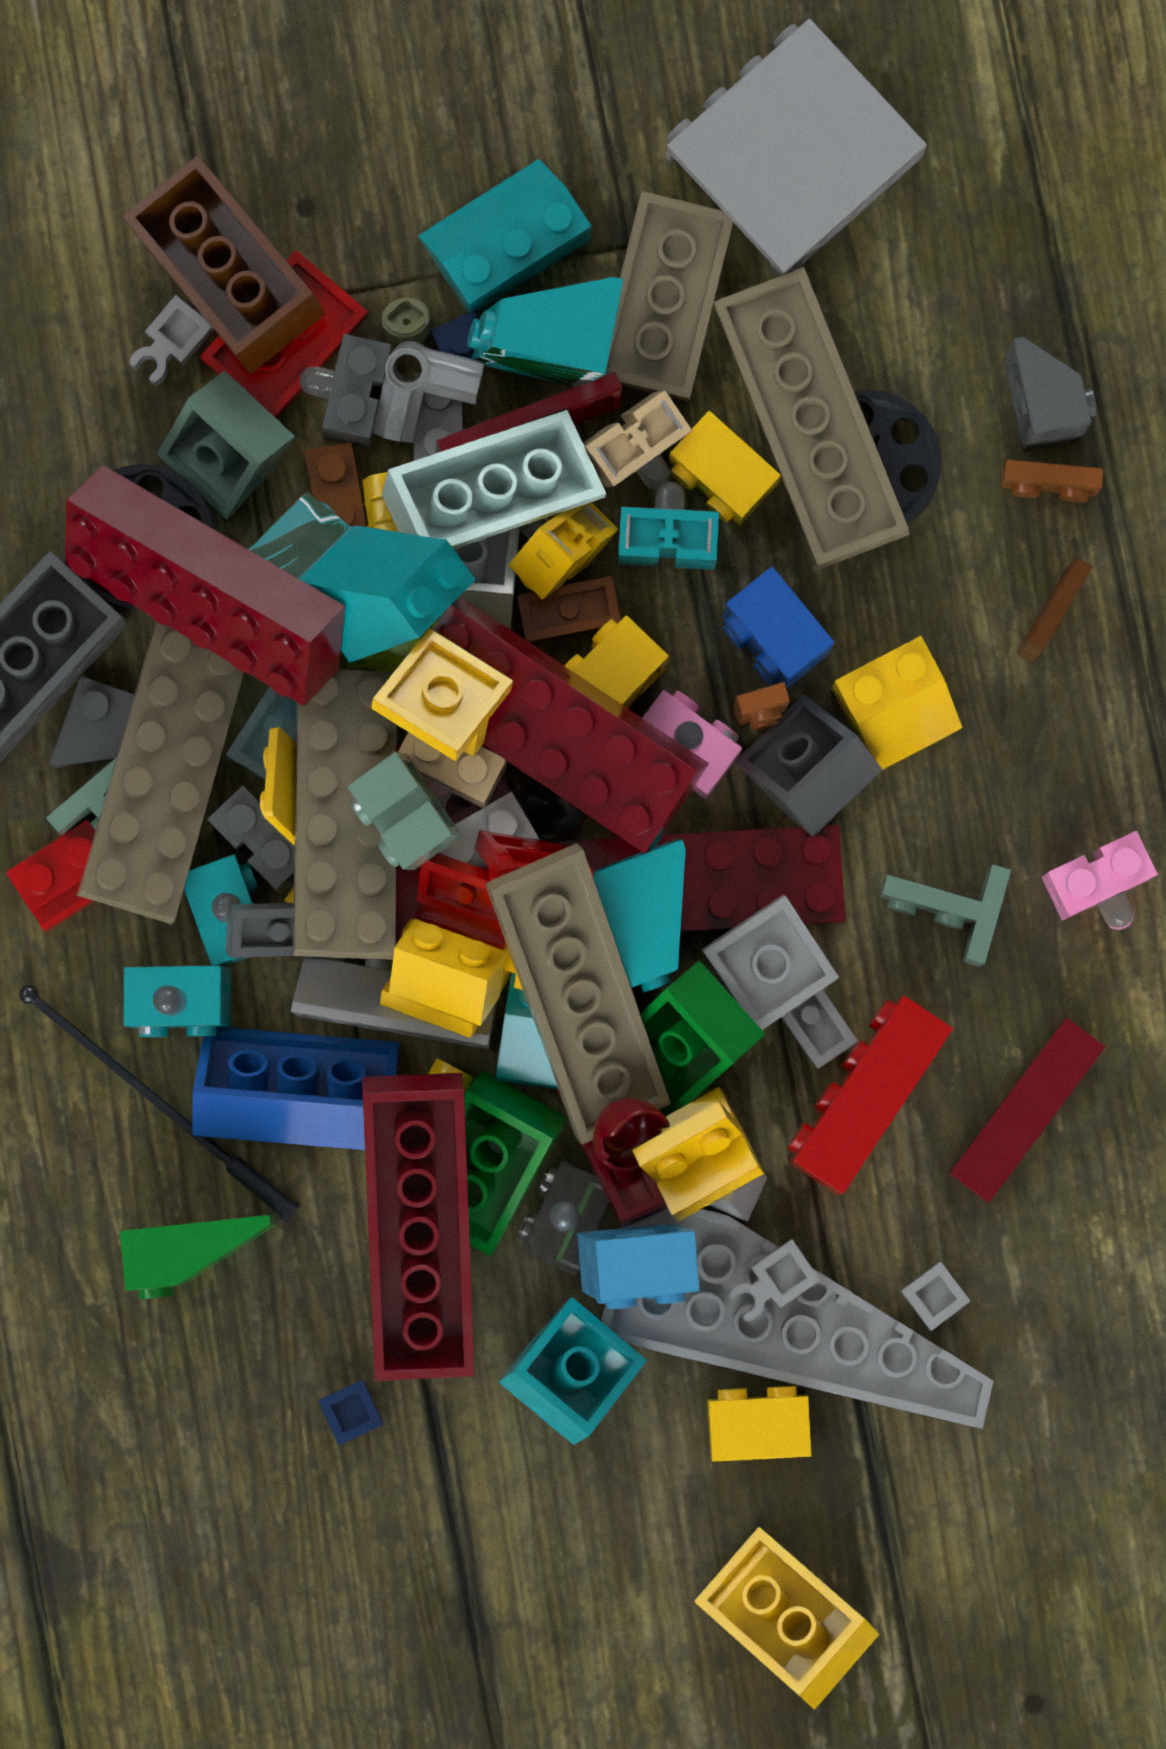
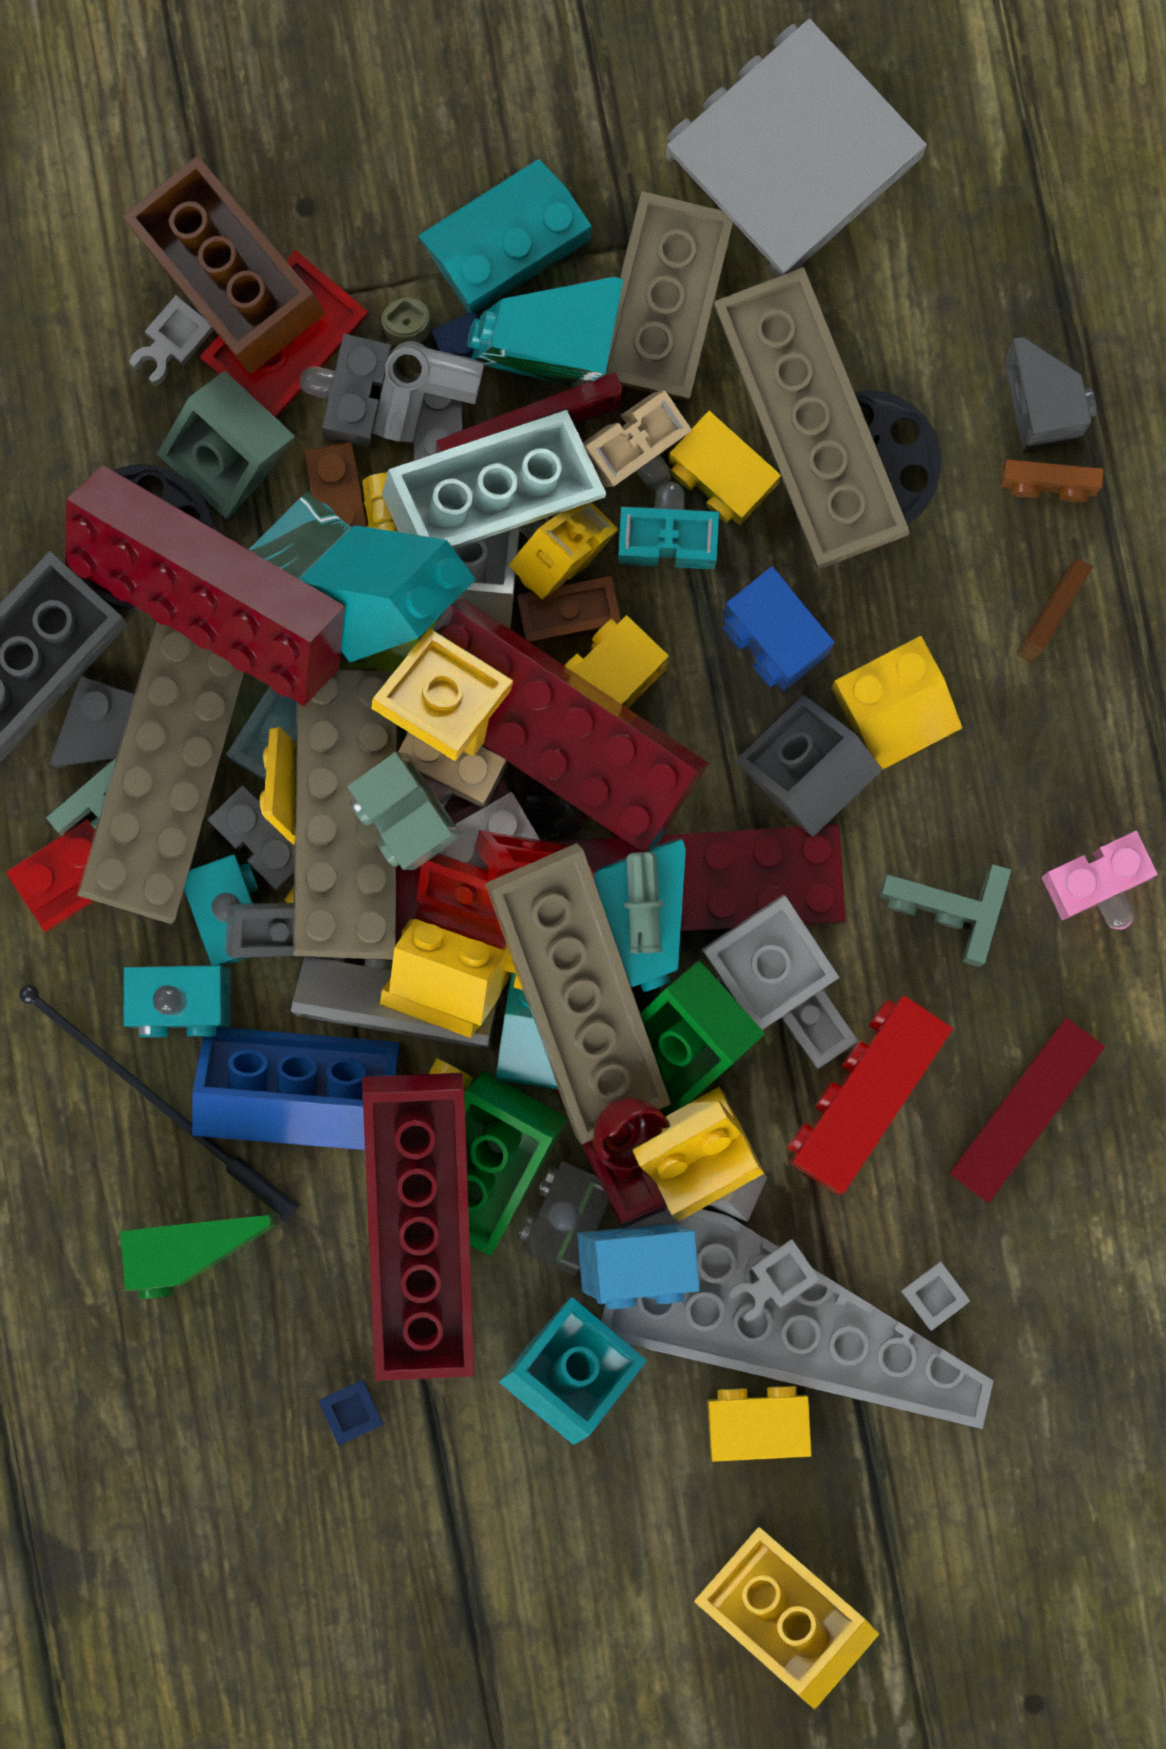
(643, 903): none -> sand green axle
(713, 743): bright pink piece -> none
(761, 707): dark orange plate -> none

